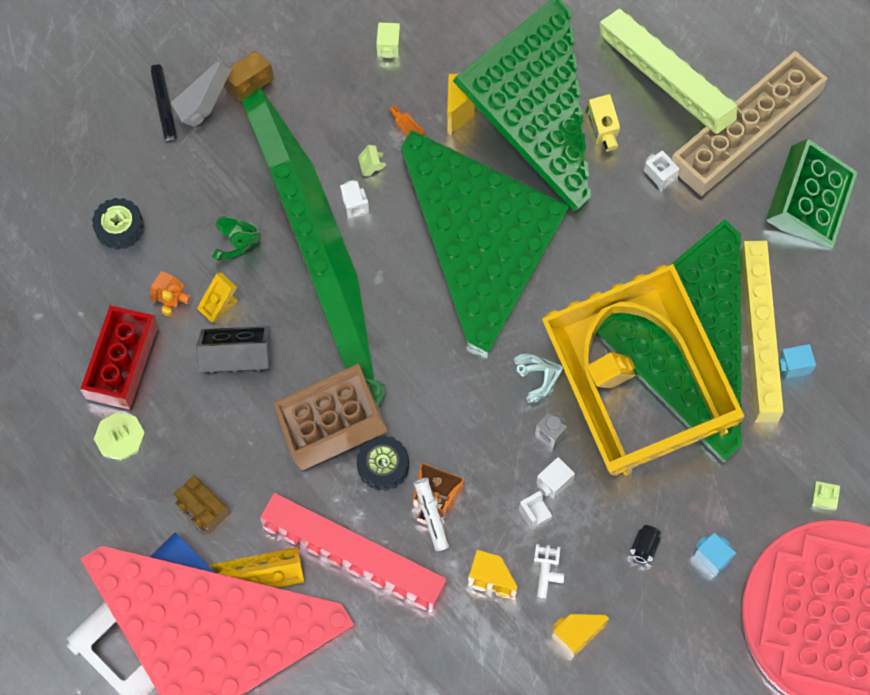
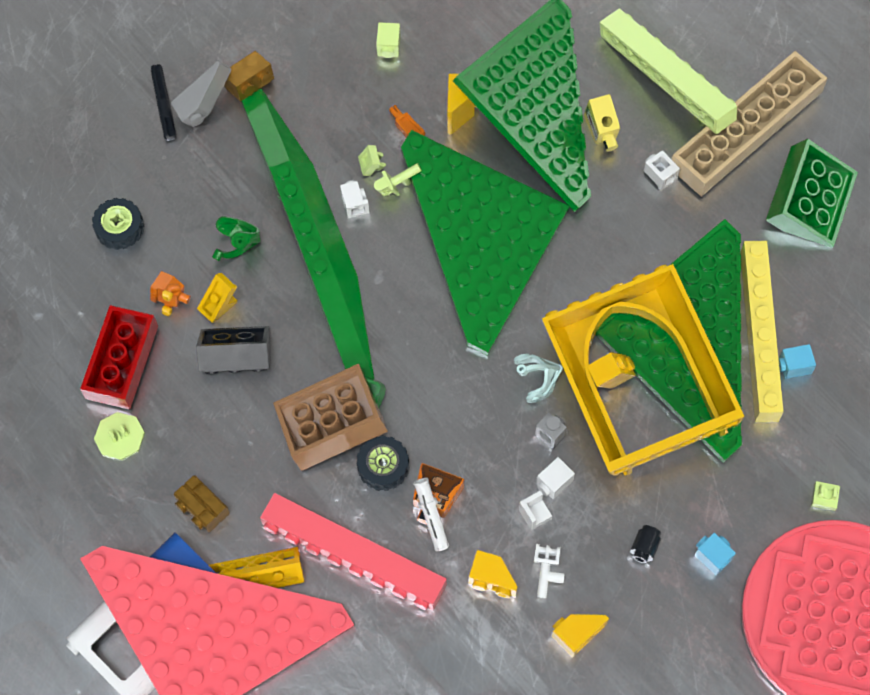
(387, 184): none -> yellowish green arm

